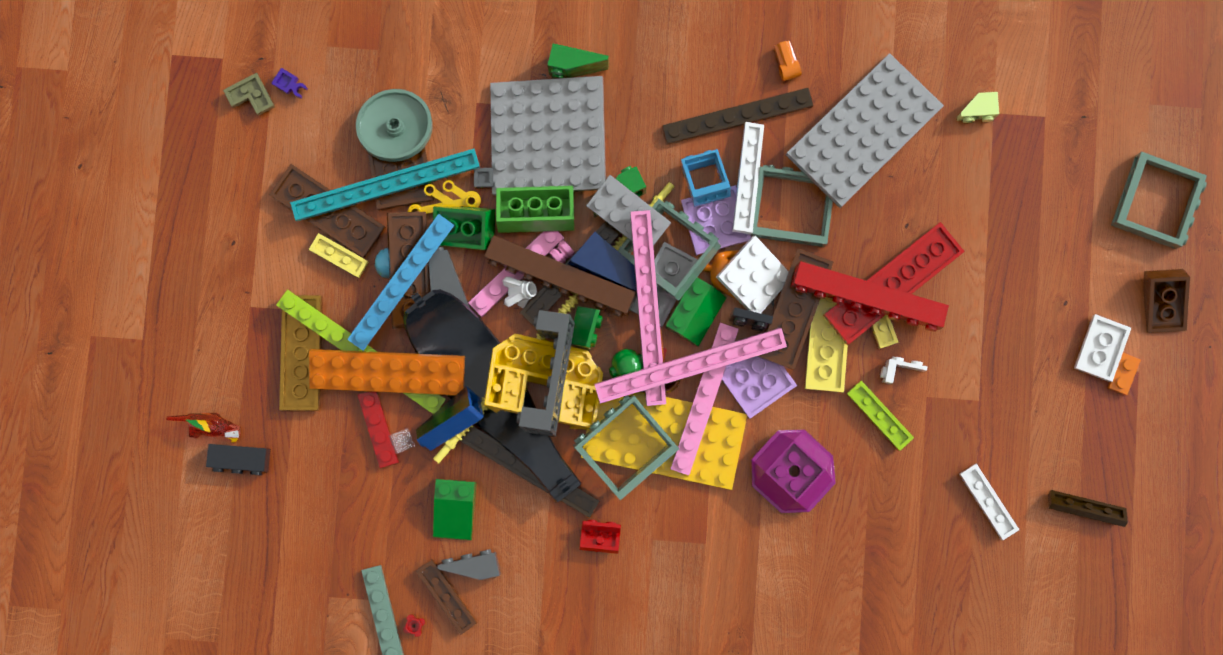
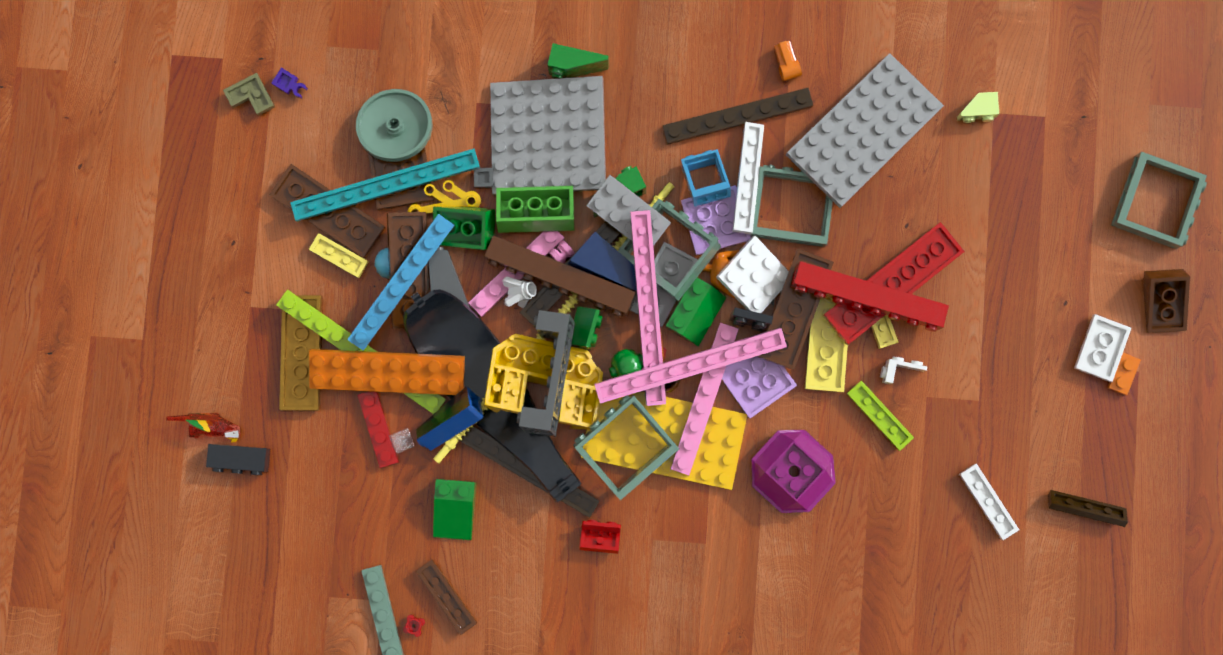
(476, 567): dark grey slope -> none

